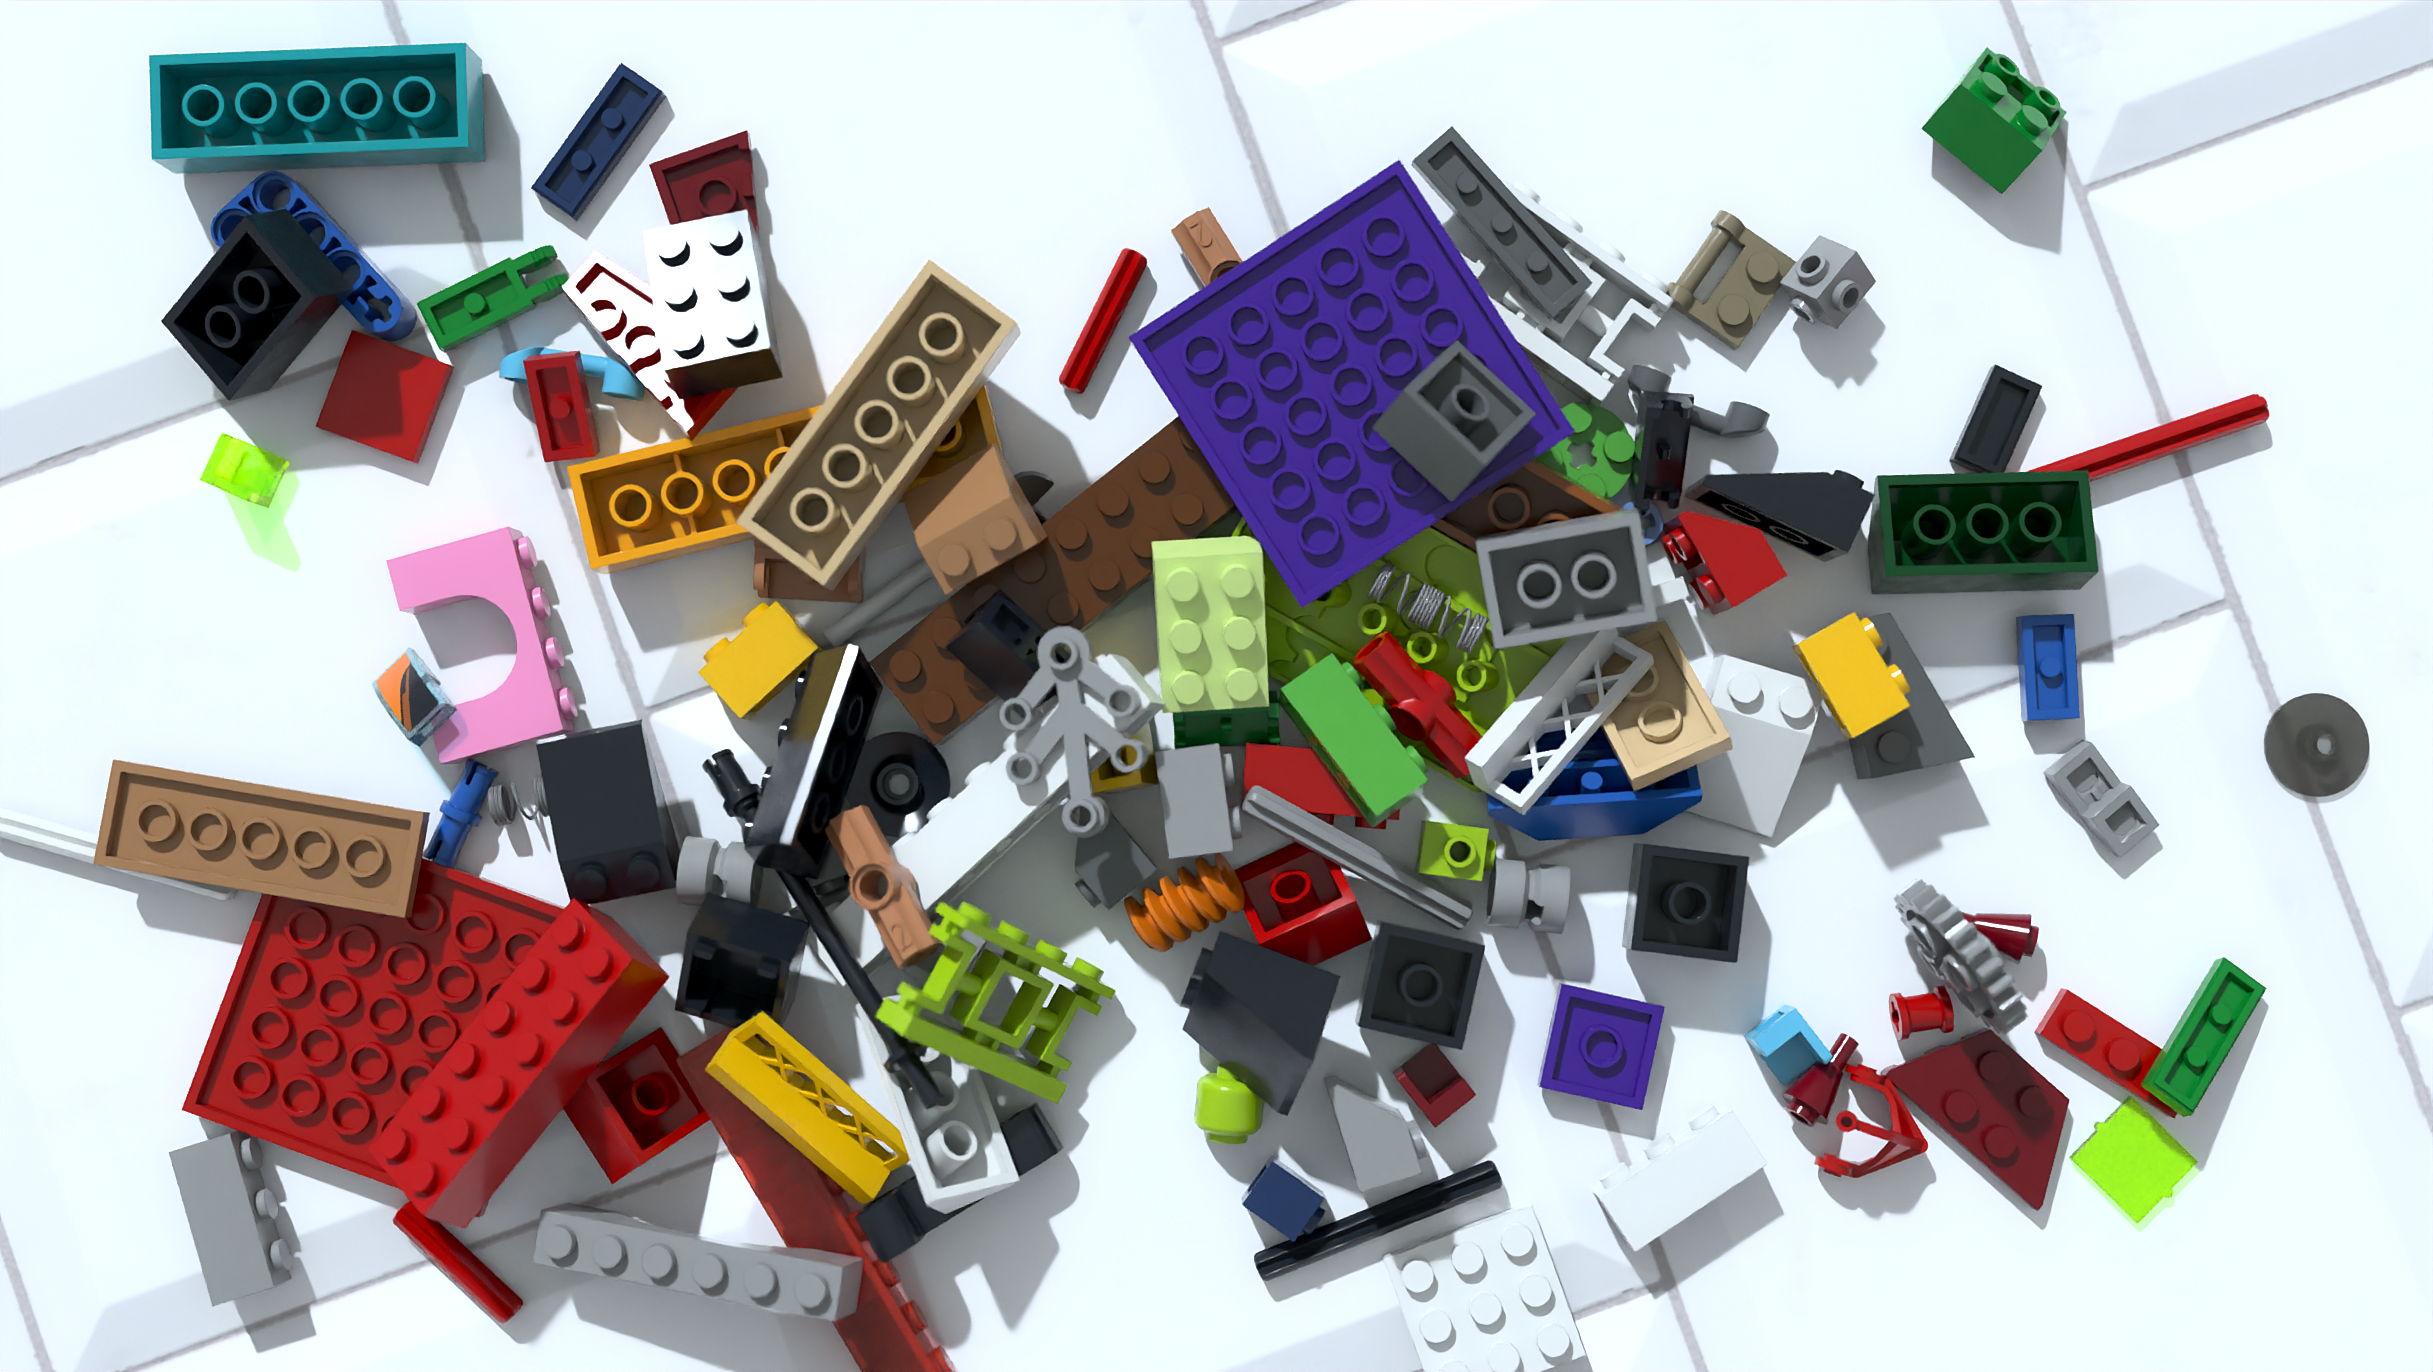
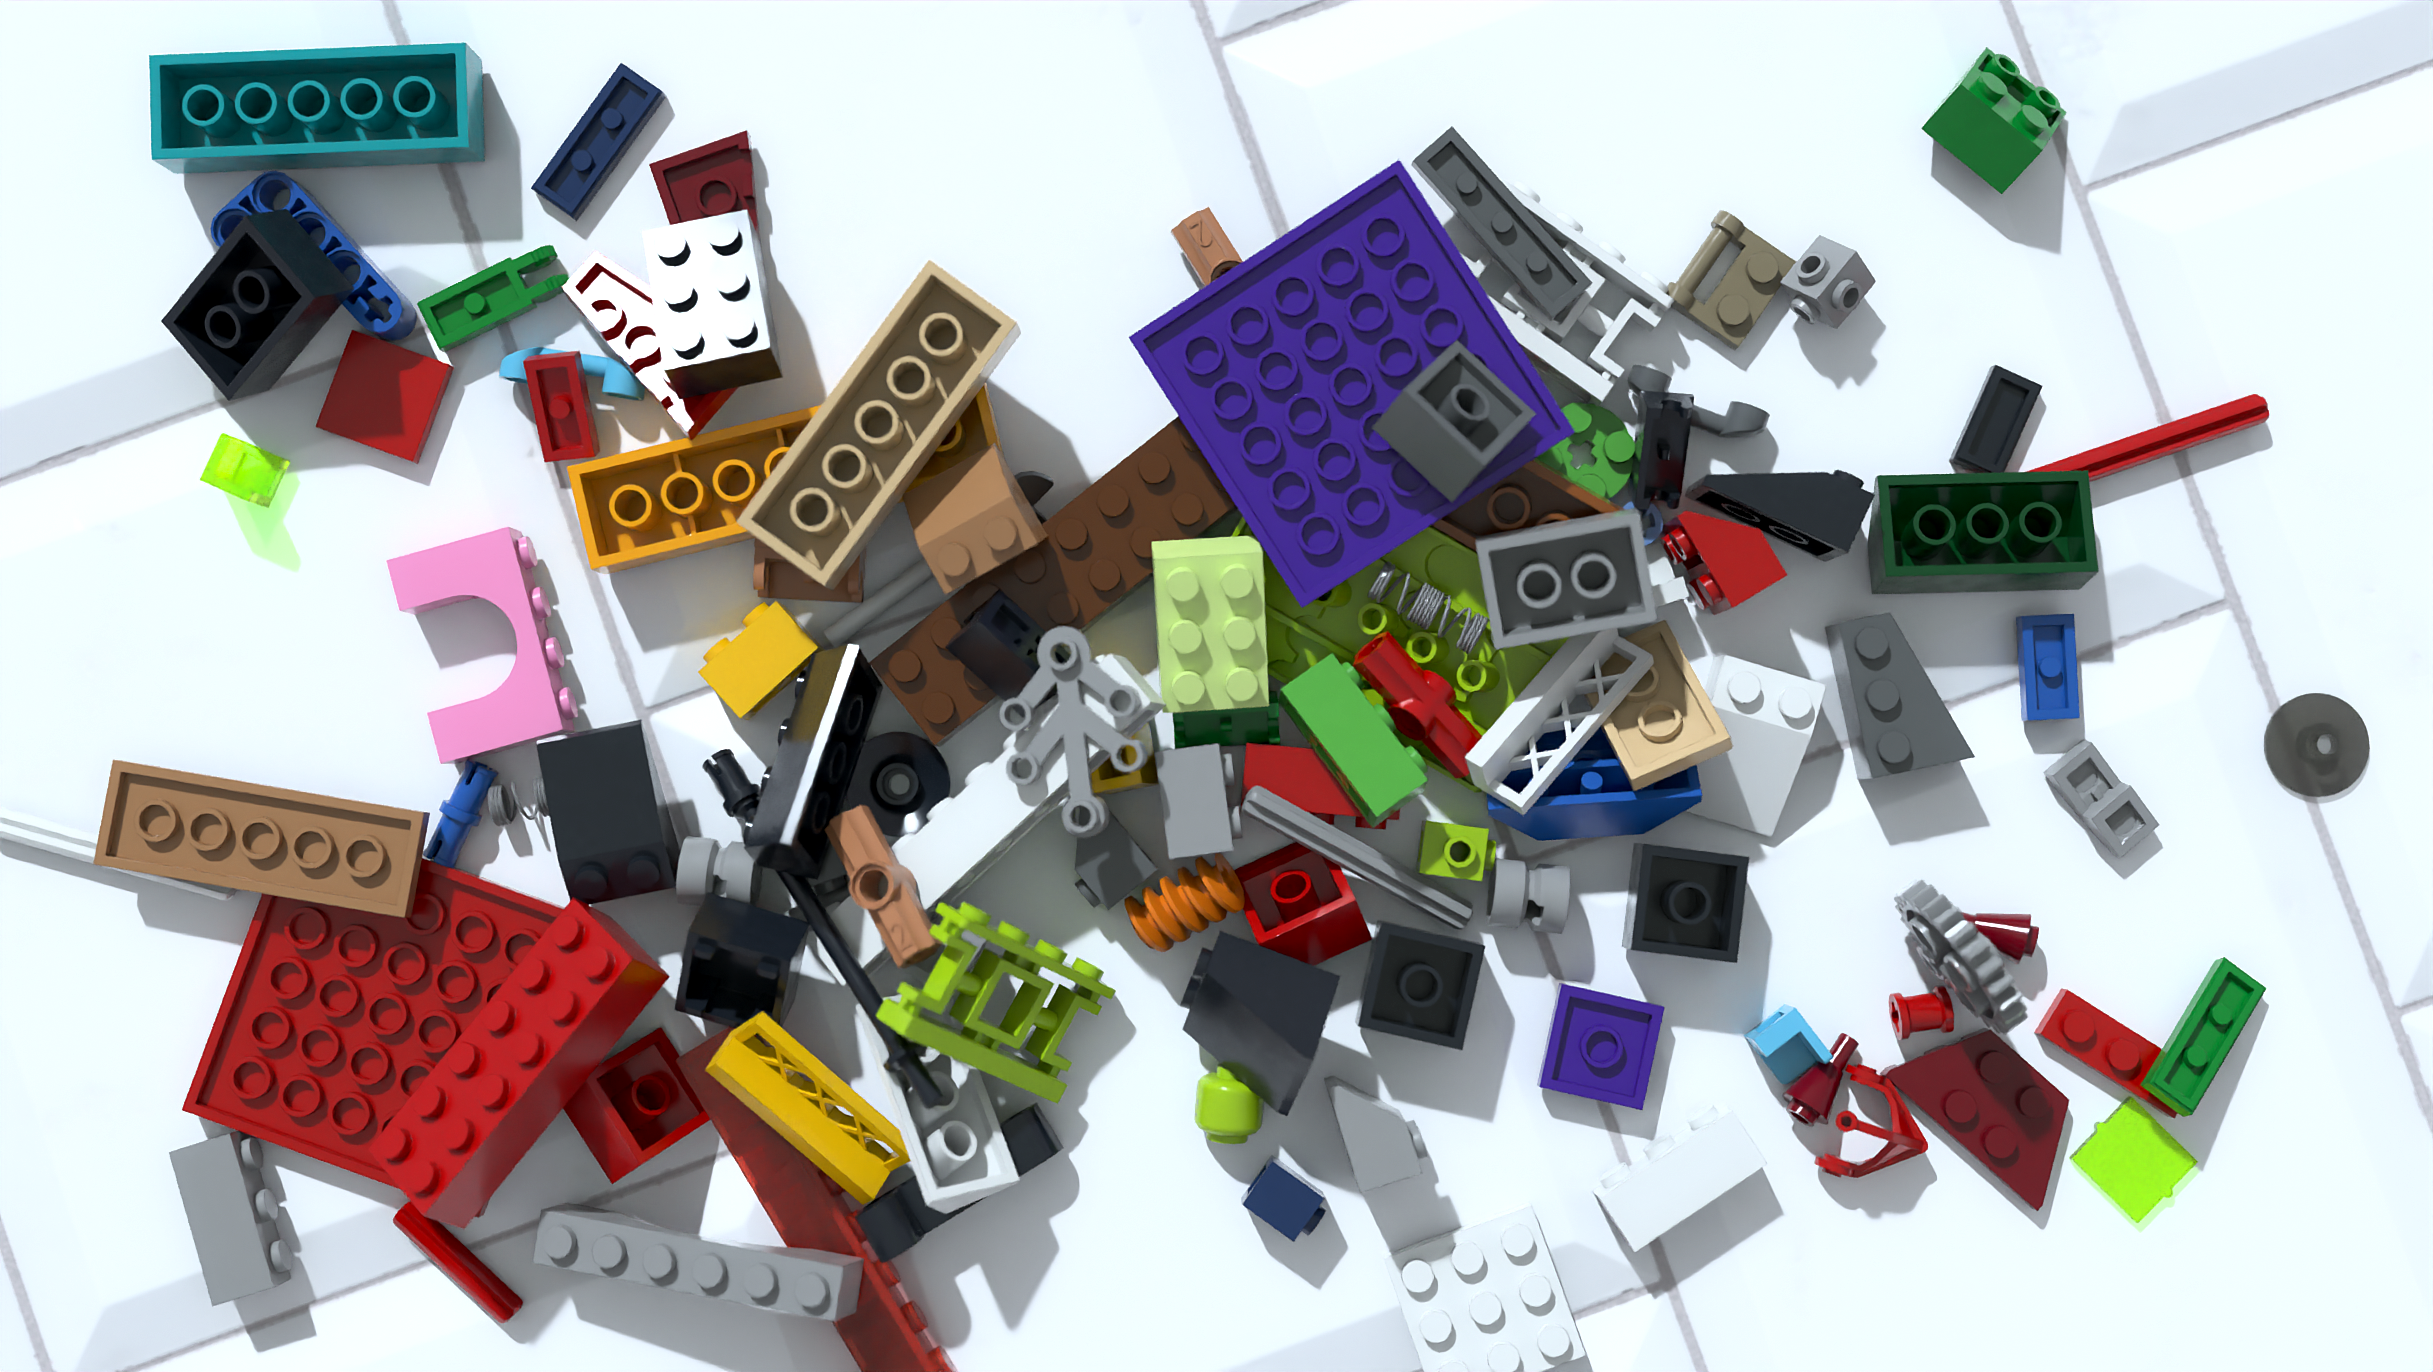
(413, 697): slope -> none
(1103, 320): red axle -> none
(1378, 1220): black axle -> none
(1434, 1084): dark red panel -> none
(1853, 674): yellow brick -> none

